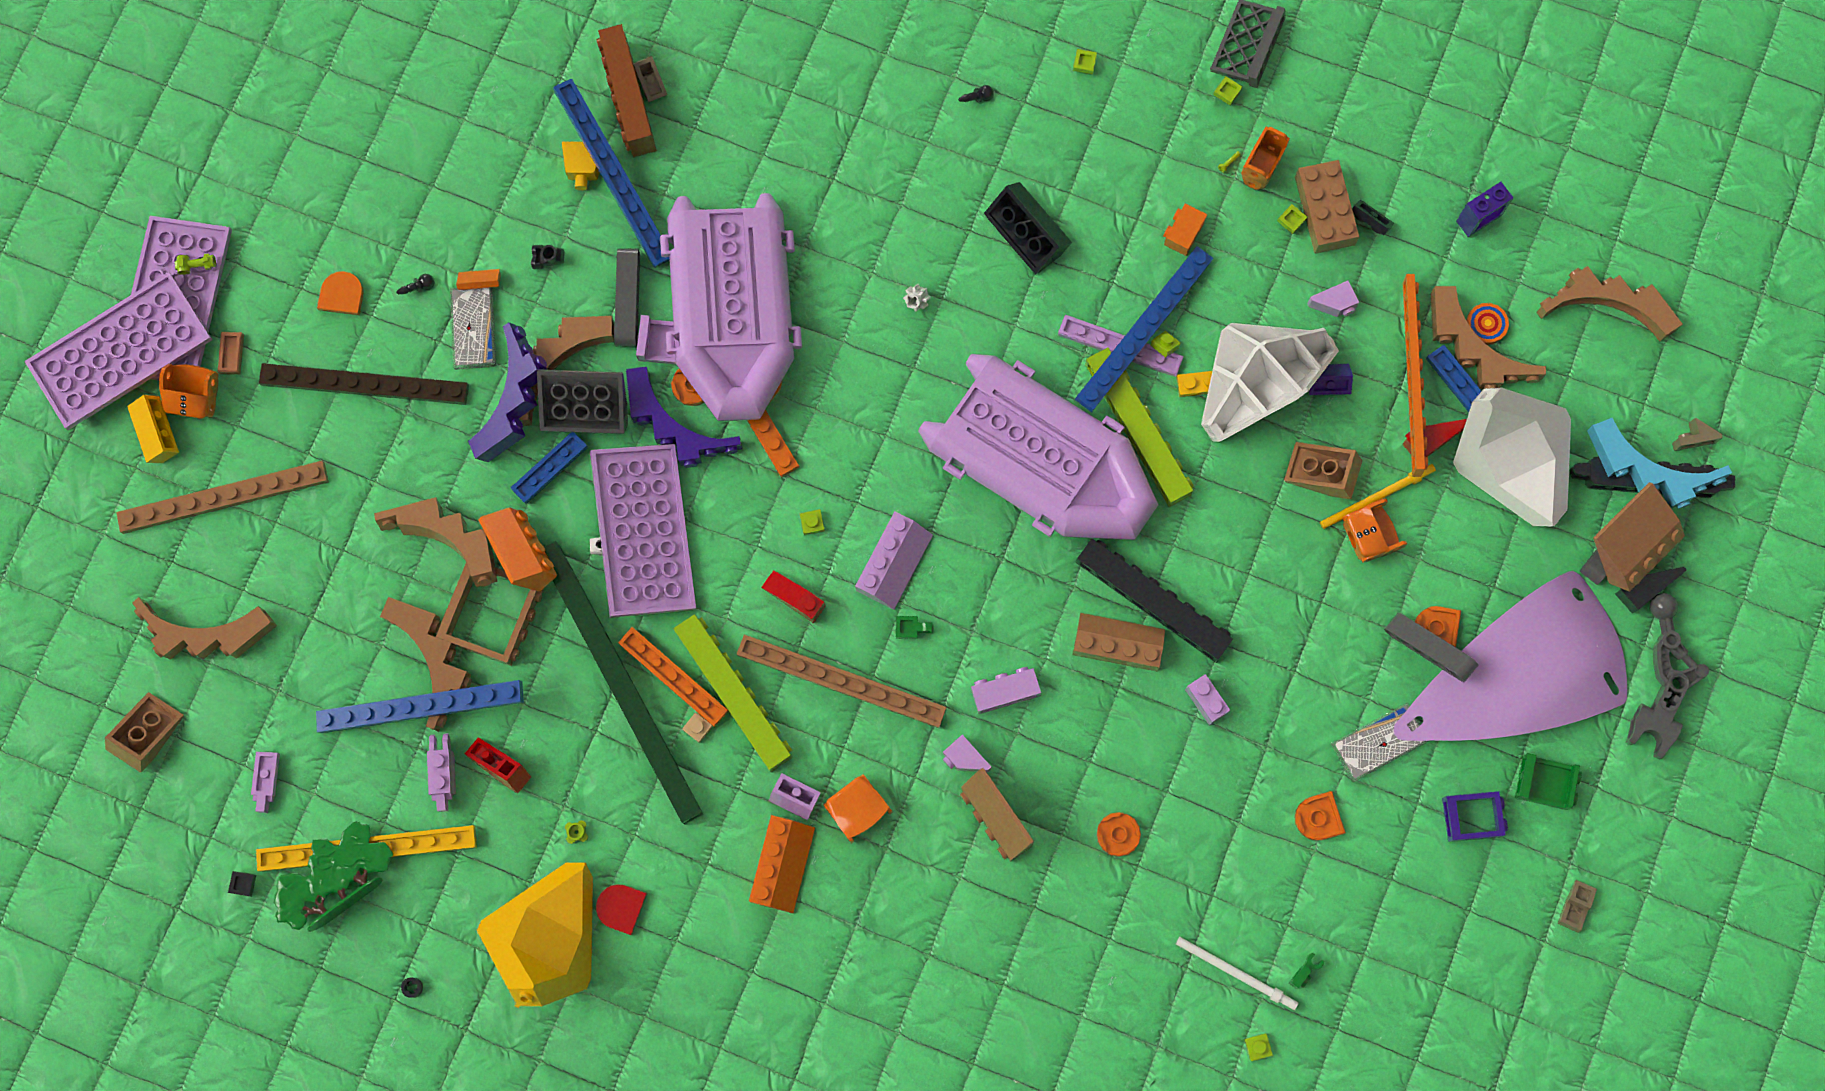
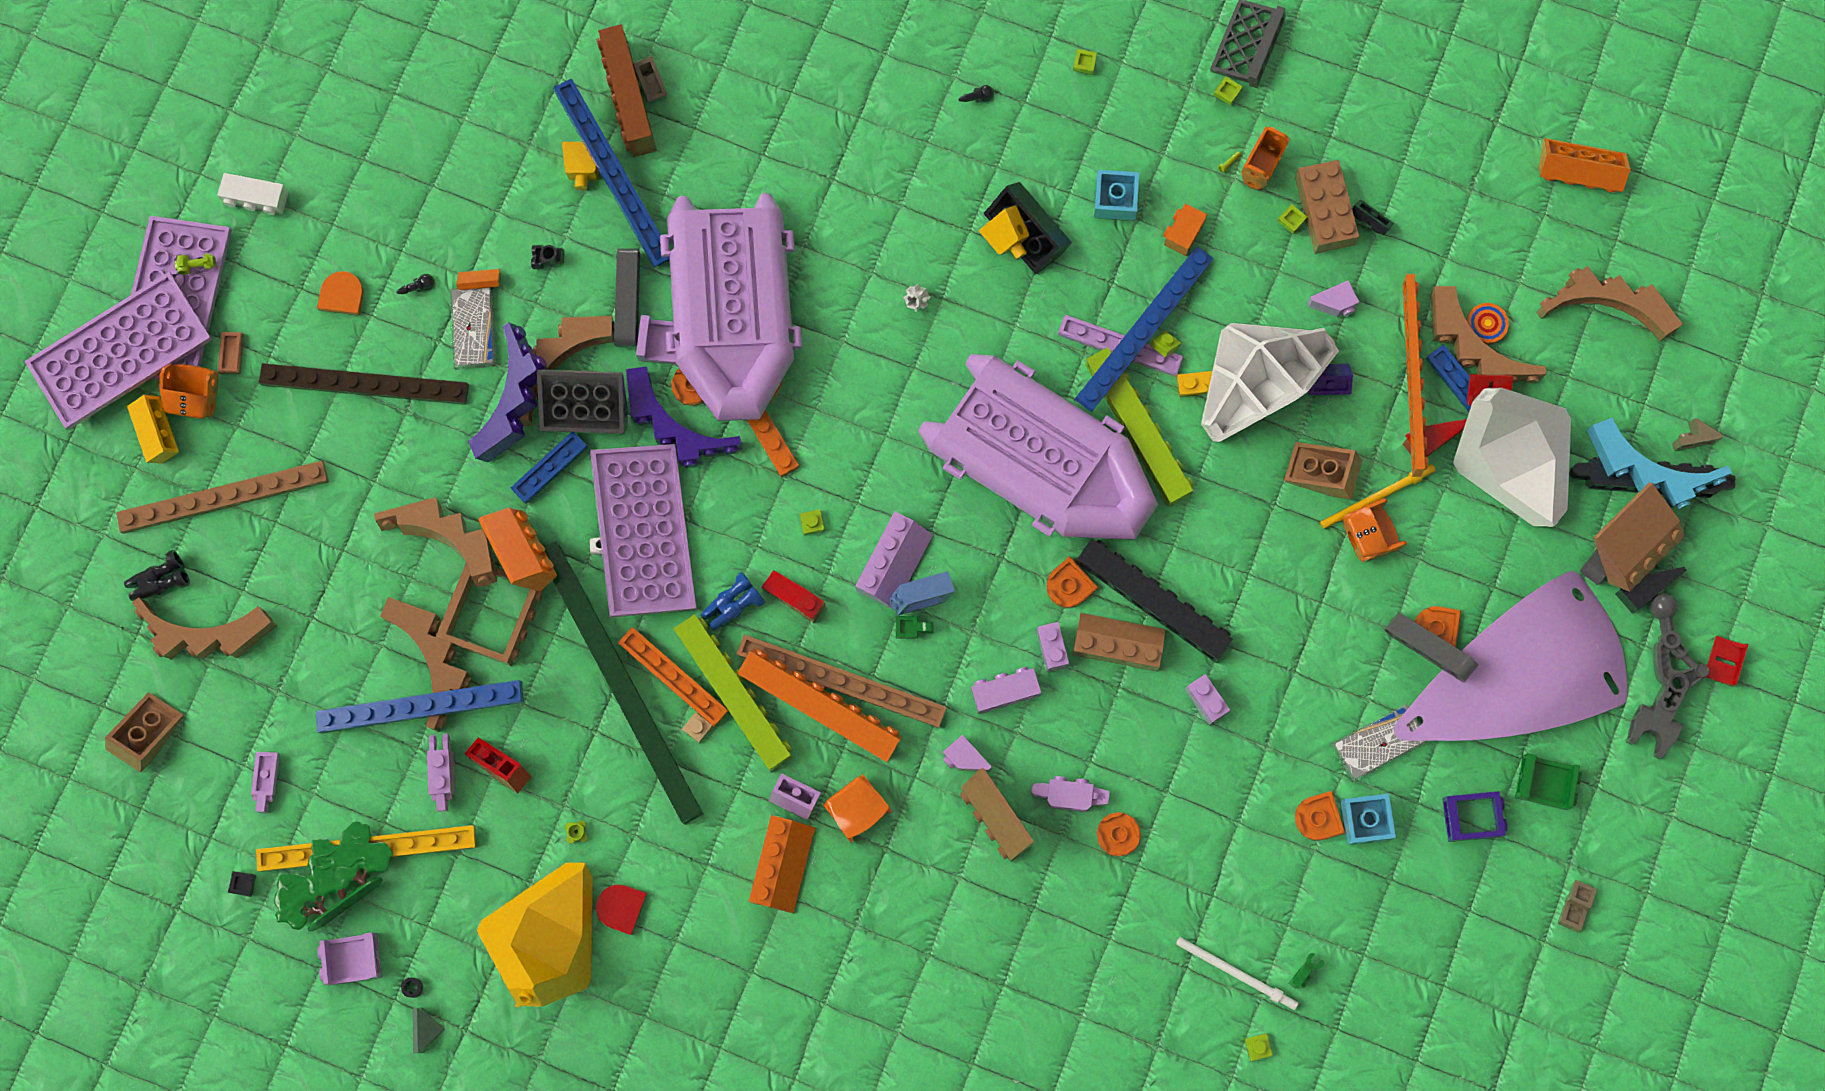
(150, 582): none -> black piece
(253, 194): none -> white brick
(349, 959): none -> lavender panel
(424, 1030): none -> sand green slope
(727, 608): none -> blue piece
(819, 704): none -> orange brick
(922, 593): none -> medium blue window
(1006, 232): none -> yellow torso
(1052, 647): none -> lavender brick
(1069, 584): none -> orange tile
(1070, 795): none -> lavender hinge
(1116, 195): none -> medium azure brick
(1368, 819): none -> medium azure brick
(1479, 382): none -> red piece
(1484, 211): dark purple window -> none
(1584, 165): none -> orange slope
(1728, 651): none -> red piece

